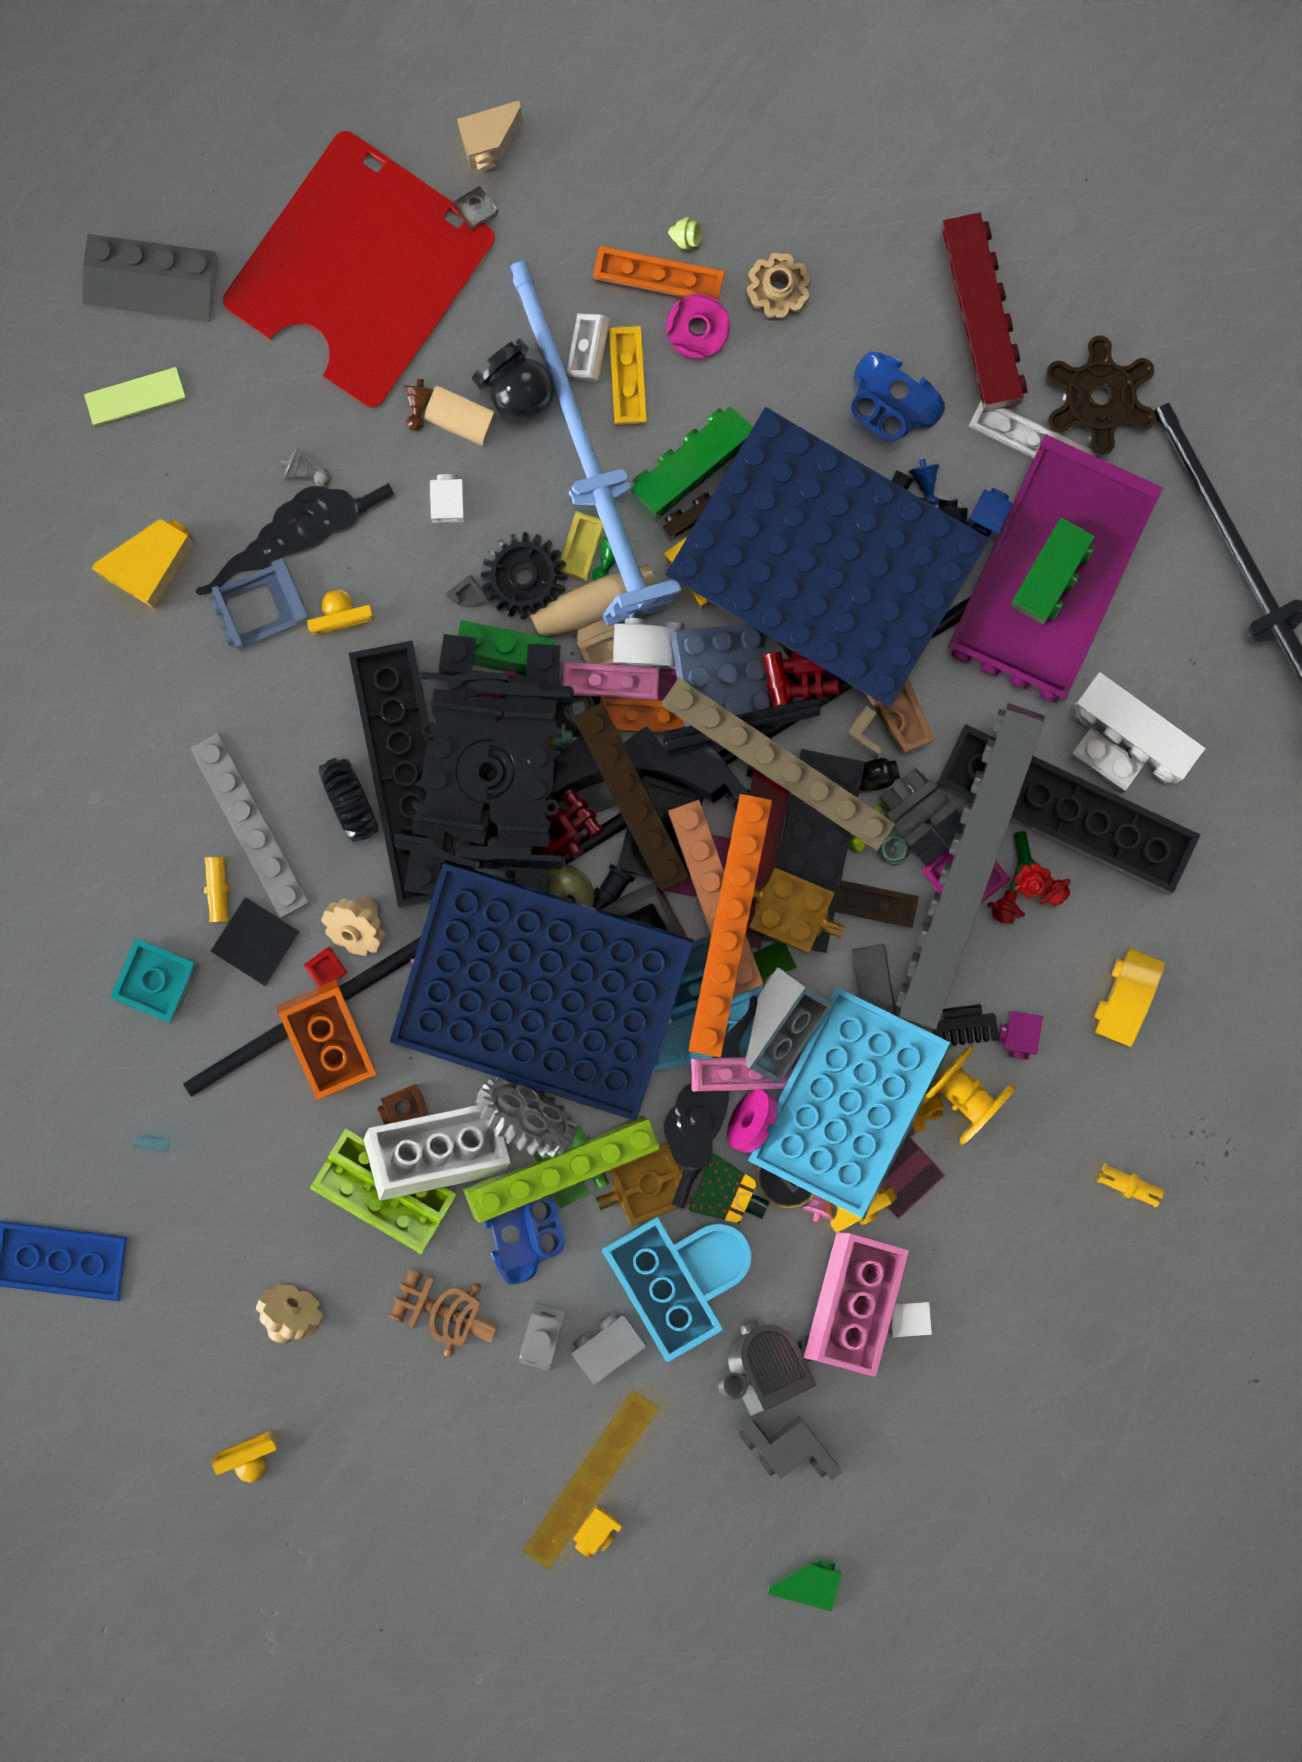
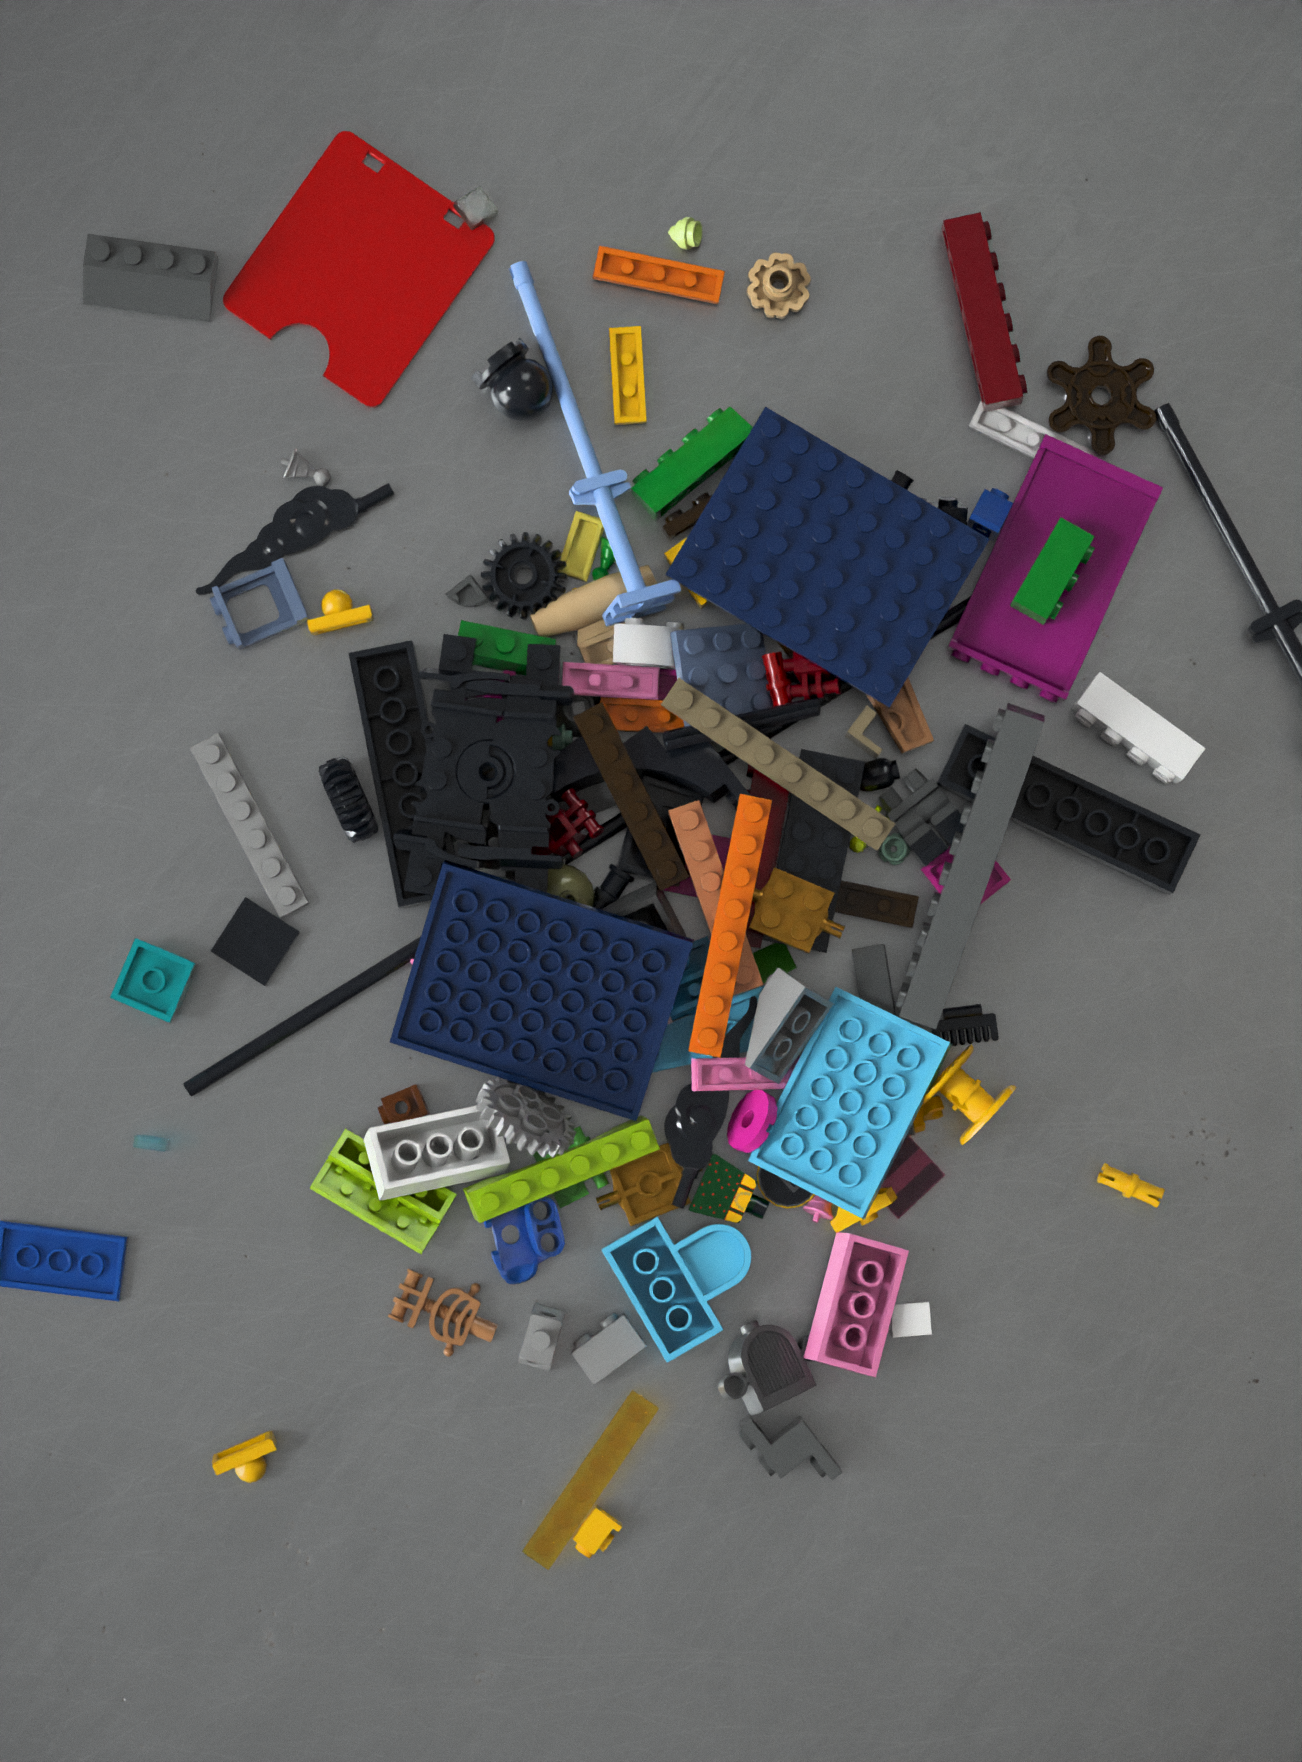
(135, 396): yellowish green tile -> none
(147, 561): yellow slope -> none
(216, 889): yellow pin -> none
(288, 1313): tan plant -> none
(325, 967): red tile -> none
(326, 1040): orange brick -> none
(355, 925): tan plant -> none
(418, 400): reddish brown piece -> none
(447, 499): white brick -> none
(459, 415): tan brick -> none
(489, 134): tan slope -> none
(588, 347): white brick -> none
(694, 344): dark pink tile -> none
(809, 1584): green slope -> none
(919, 408): blue piece -> none
(926, 479): blue piece -> none
(1021, 1034): magenta brick -> none
(1031, 881): red plant -> none
(1106, 760): white brick -> none
(1130, 997): yellow brick -> none

